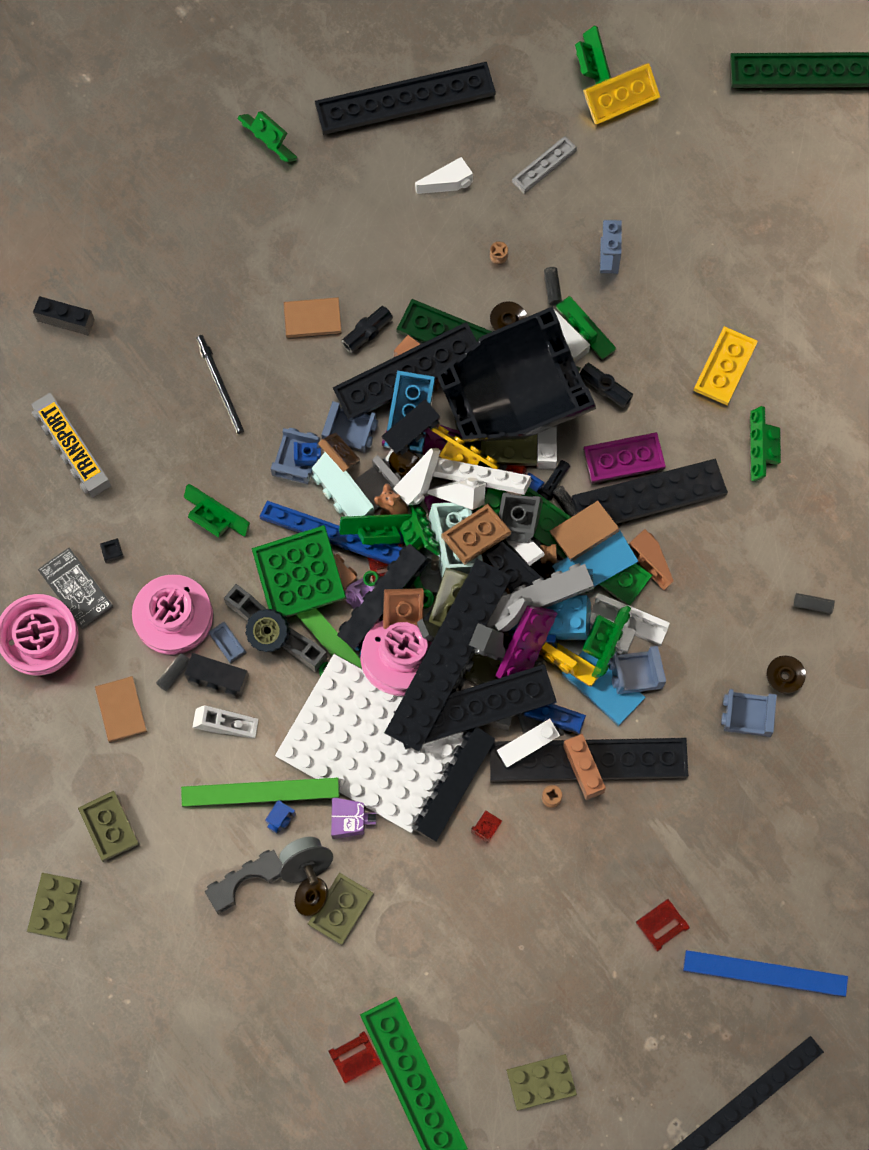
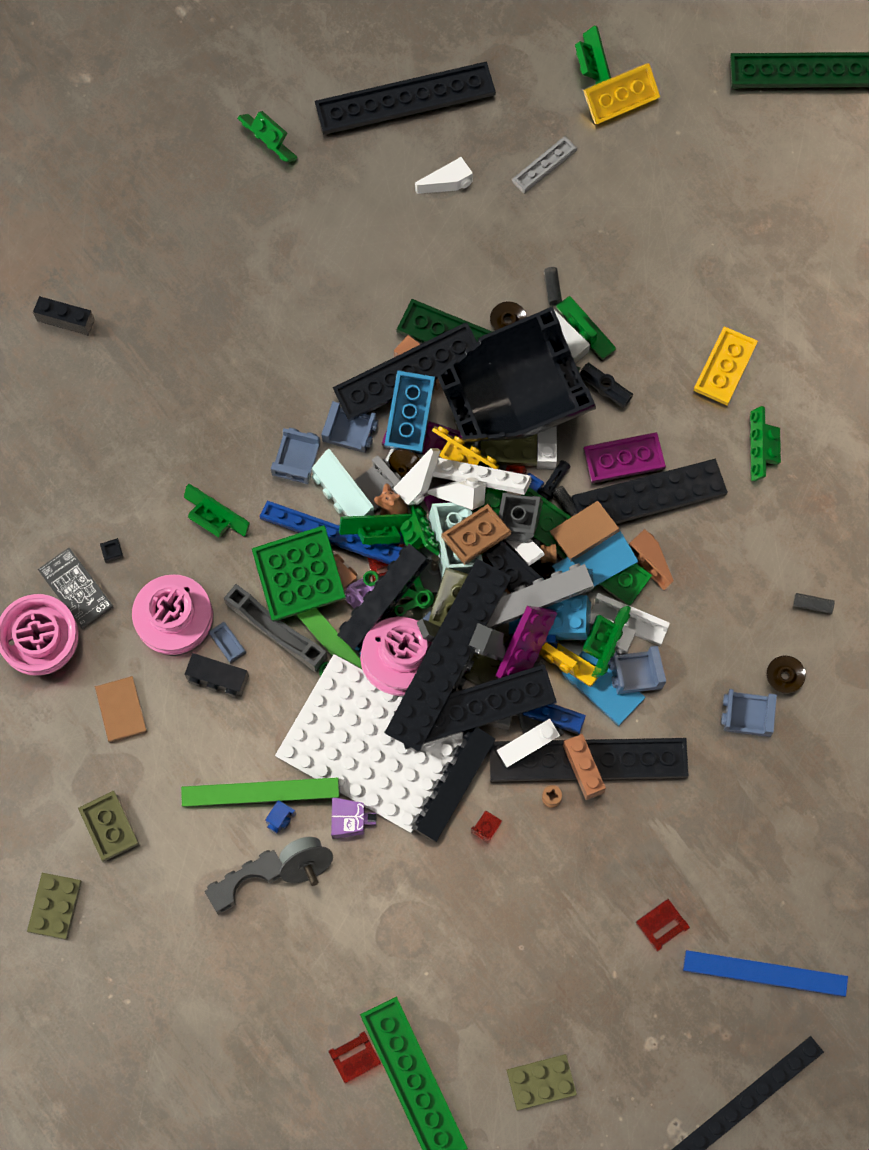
(71, 445): brick -> none
(166, 682): dark grey piece -> none
(207, 353): black bar -> none
(224, 722): white slope -> none
(259, 622): black wheel -> none
(303, 459): blue brick -> none
(311, 899): dark brown dish -> none
(312, 317): medium nougat tile -> none
(339, 451): medium nougat tile -> none
(342, 909): olive plate -> none
(367, 329): black piece -> none
(402, 606): nougat tile -> none
(411, 428): black brick -> none
(498, 248): medium nougat wheel -> none
(516, 612): light grey slope -> none
(611, 246): sand blue panel -> none

